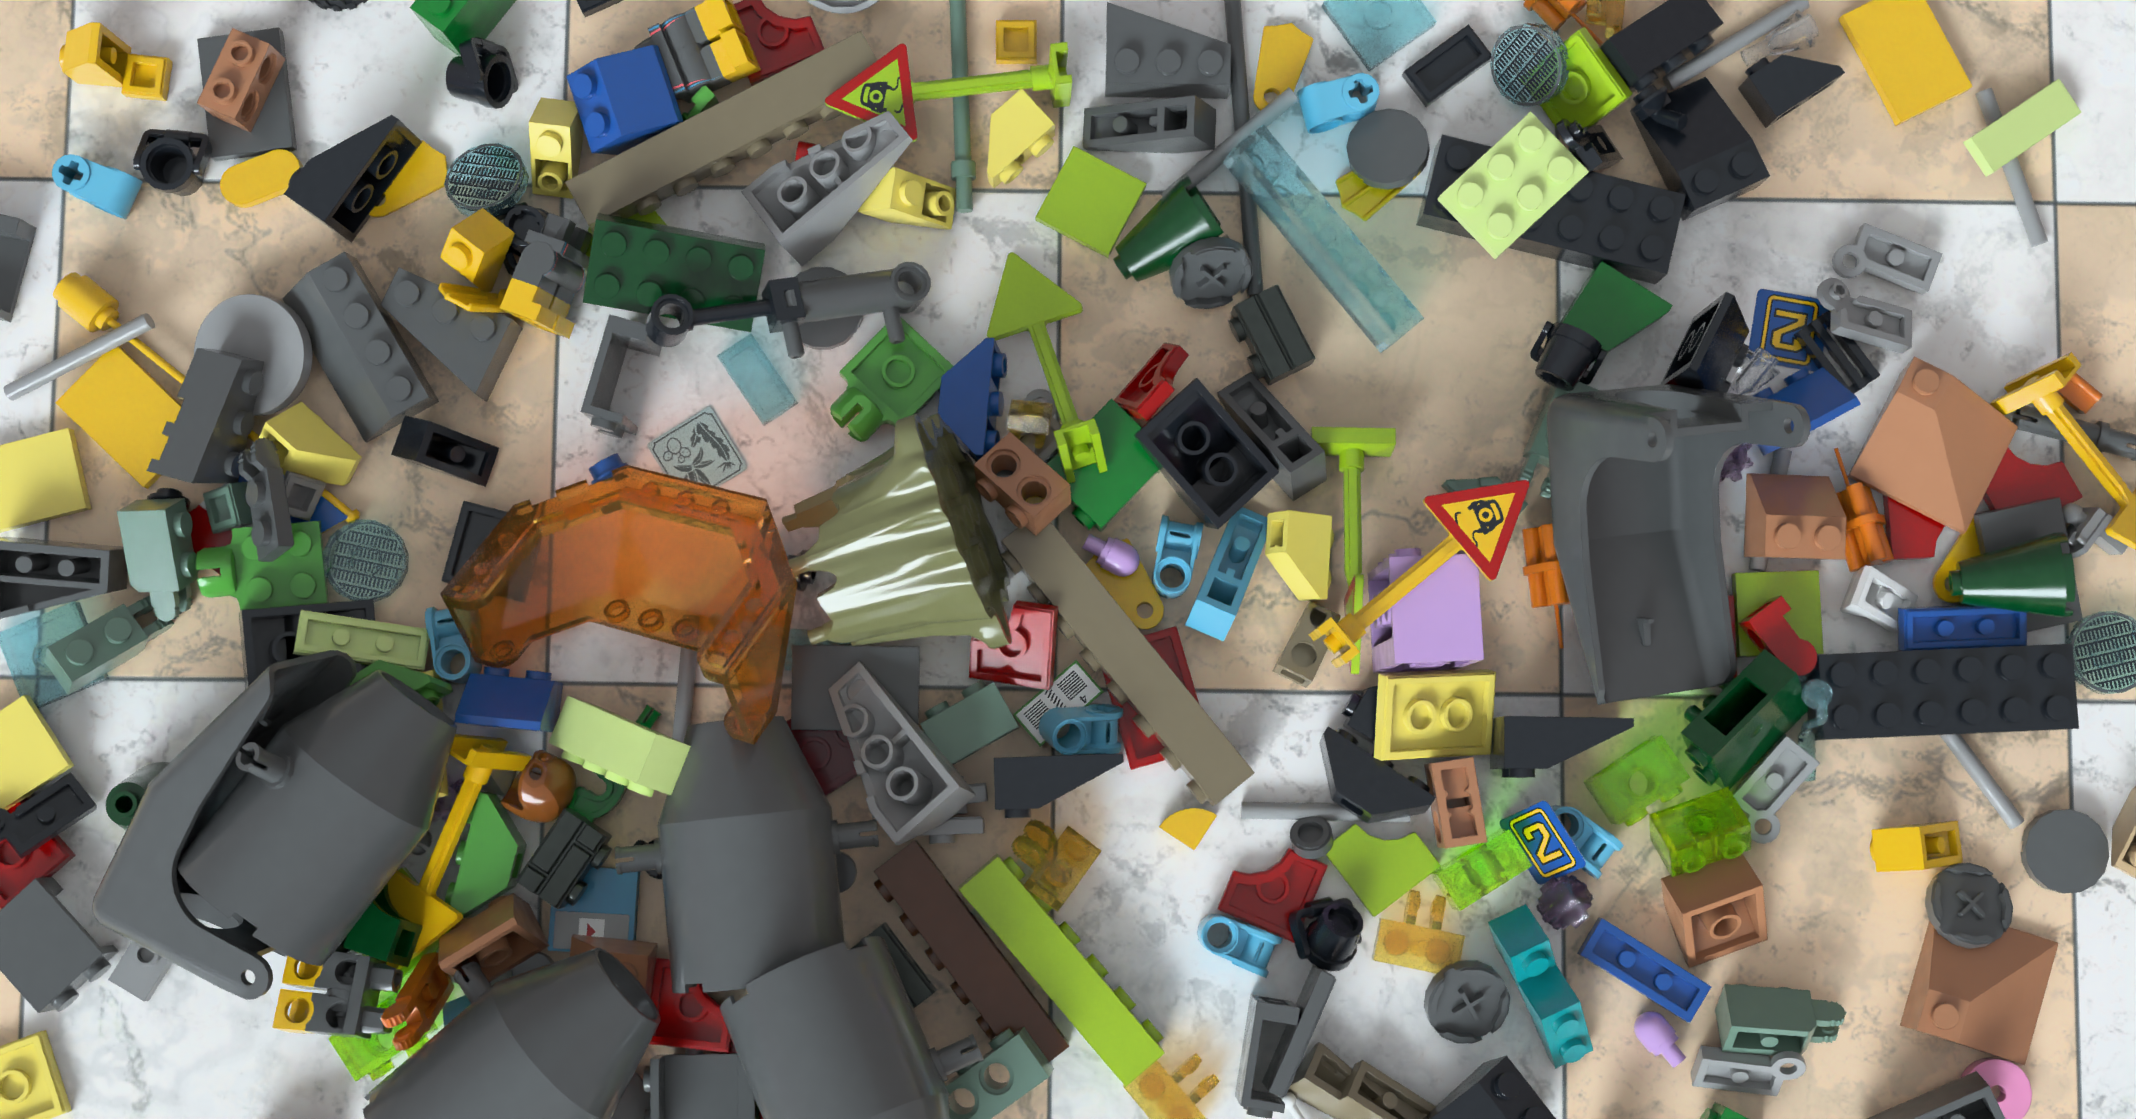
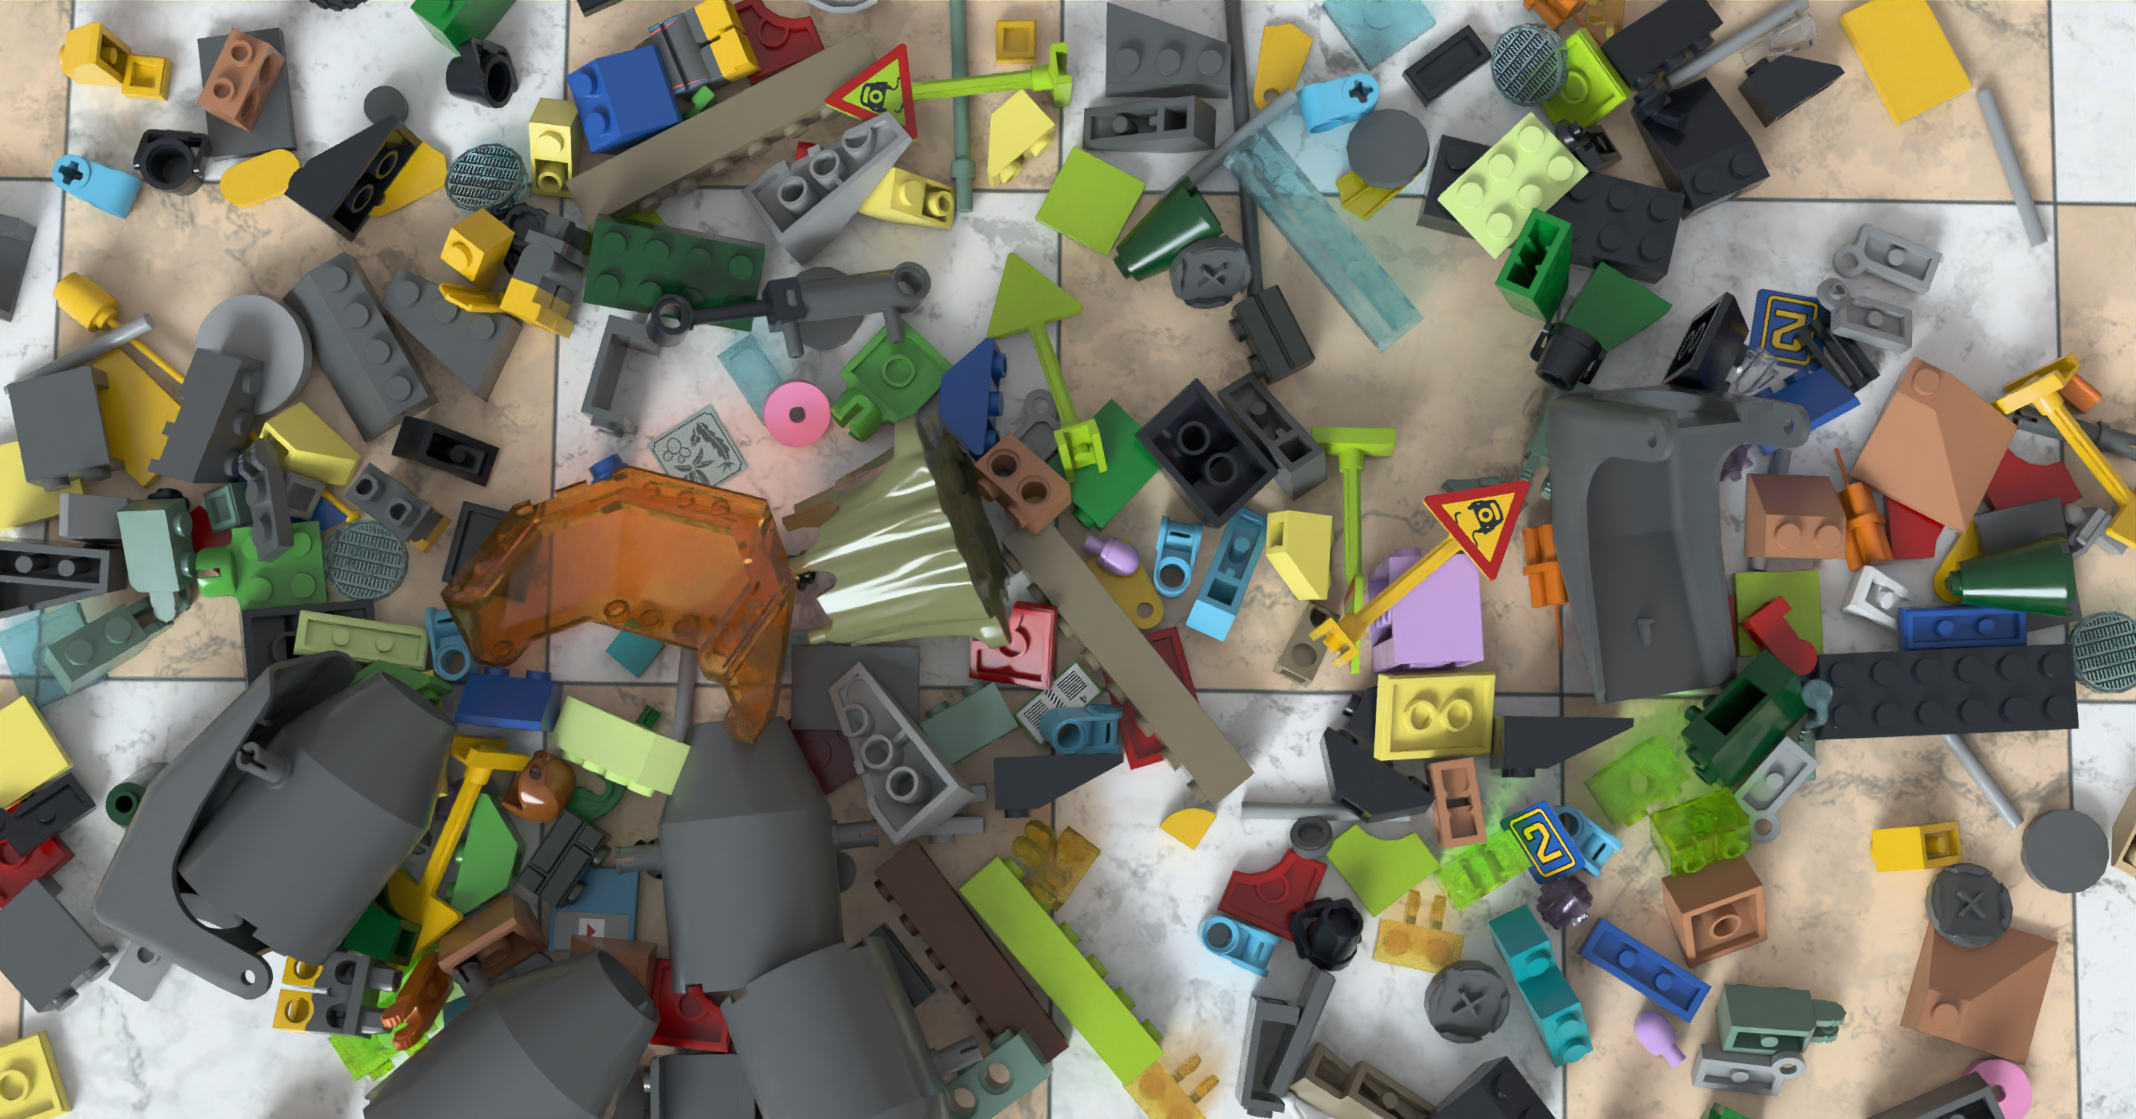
(62, 428): none -> dark grey panel
(91, 518): none -> light grey slope
(385, 102): none -> dark grey tile
(397, 508): none -> dark grey hips
(635, 652): none -> teal tile
(796, 394): none -> bright pink piece
(1030, 418): clear yellow tile -> none
(1152, 383): red tile -> none
(1538, 266): none -> green slope
(2022, 127): yellowish green tile -> none

